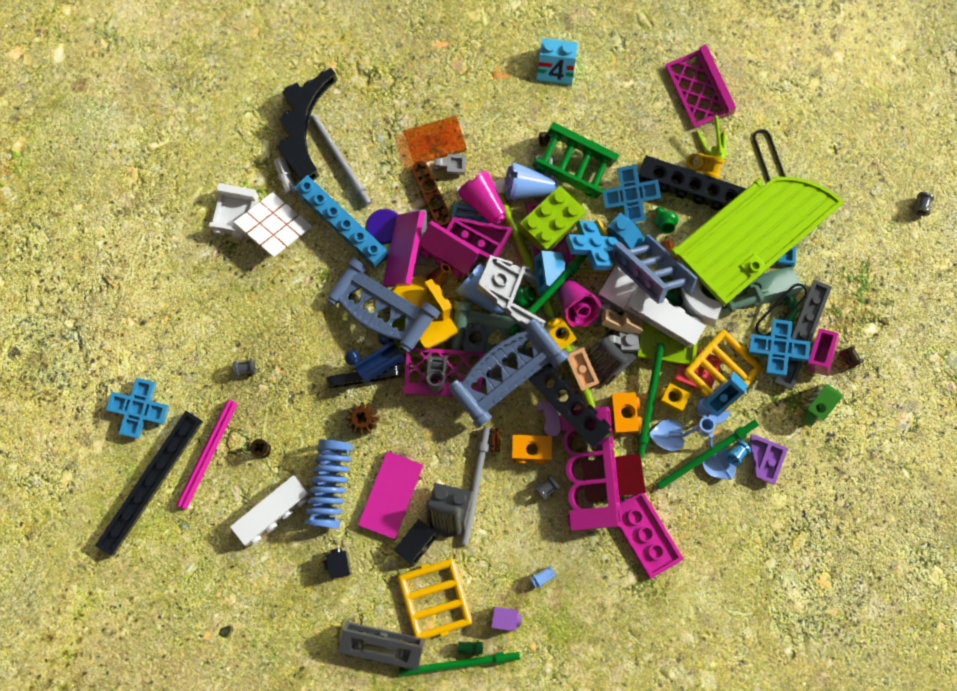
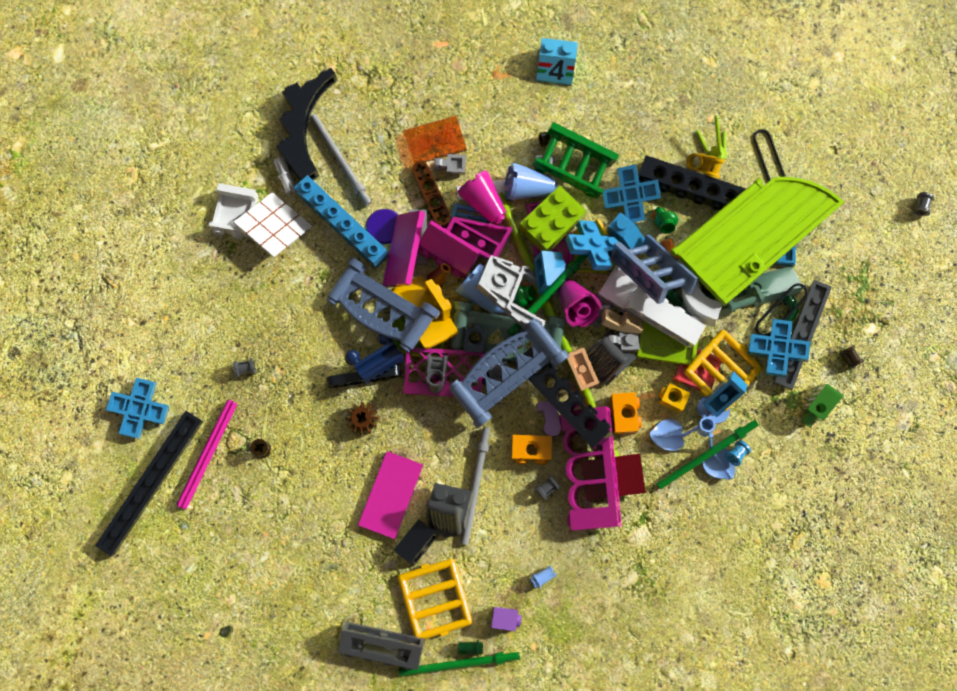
(270, 511): white brick -> none
(321, 499): medium blue piece -> none
(338, 563): black brick -> none
(495, 439): reddish brown piece -> none
(565, 338): yellow brick -> none
(643, 437): green bar -> none
(647, 536): dark pink tile -> none
(716, 84): dark pink fence -> none
(766, 458): medium lavender wing -> none
(823, 352): dark pink piece -> none

